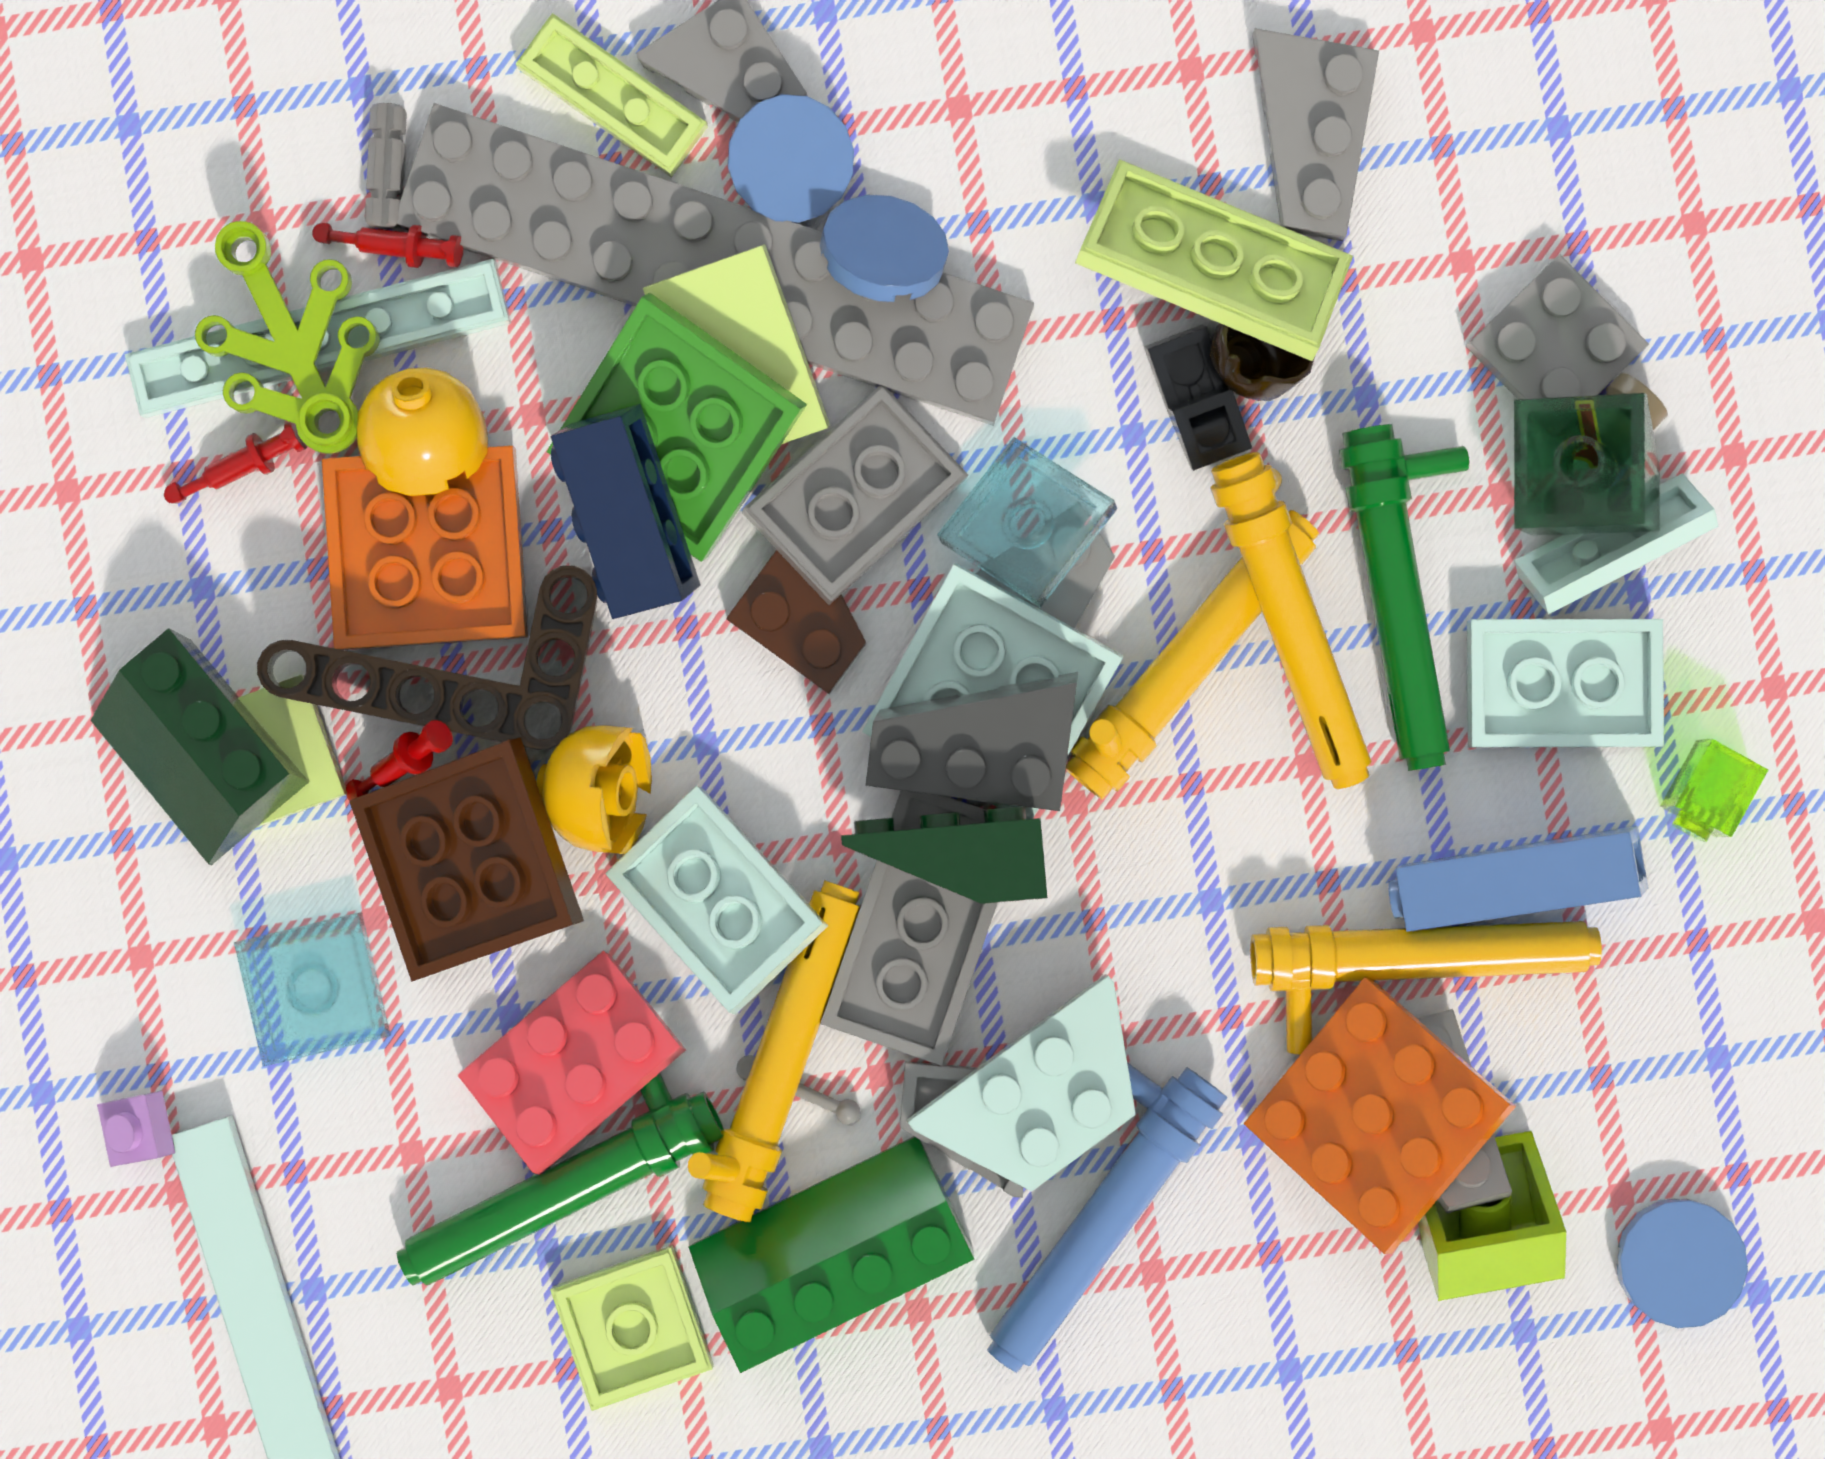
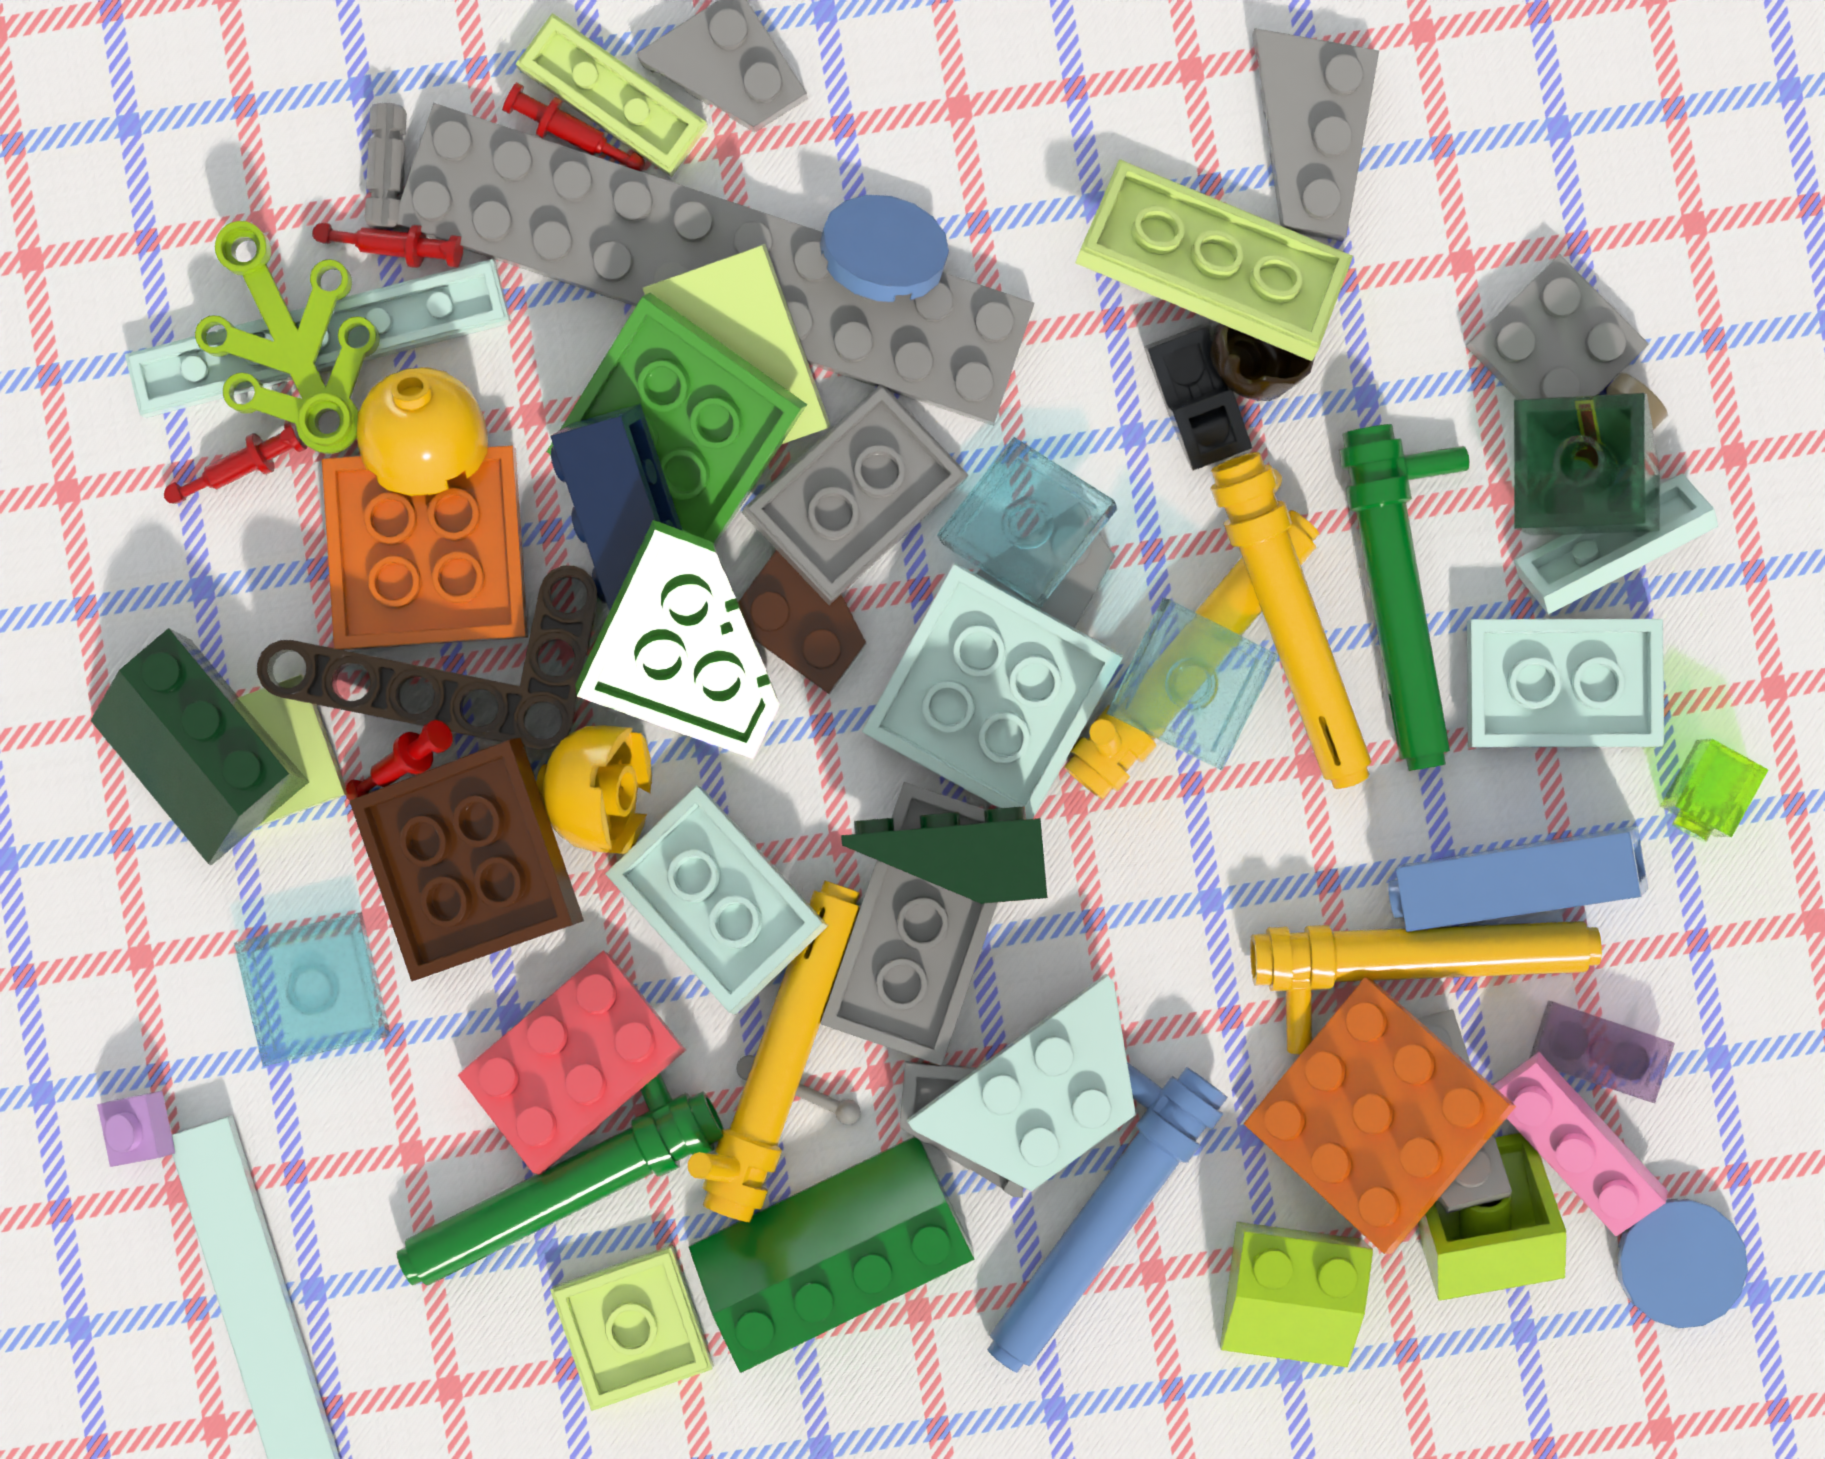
(567, 127): none -> red piece
(681, 648): none -> plate
(790, 158): medium blue tile -> none
(980, 745): dark grey wedge -> none
(1192, 683): none -> clear light blue tile
(1295, 1294): none -> lime slope
(1580, 1145): none -> bright pink plate
(1602, 1051): none -> clear purple plate

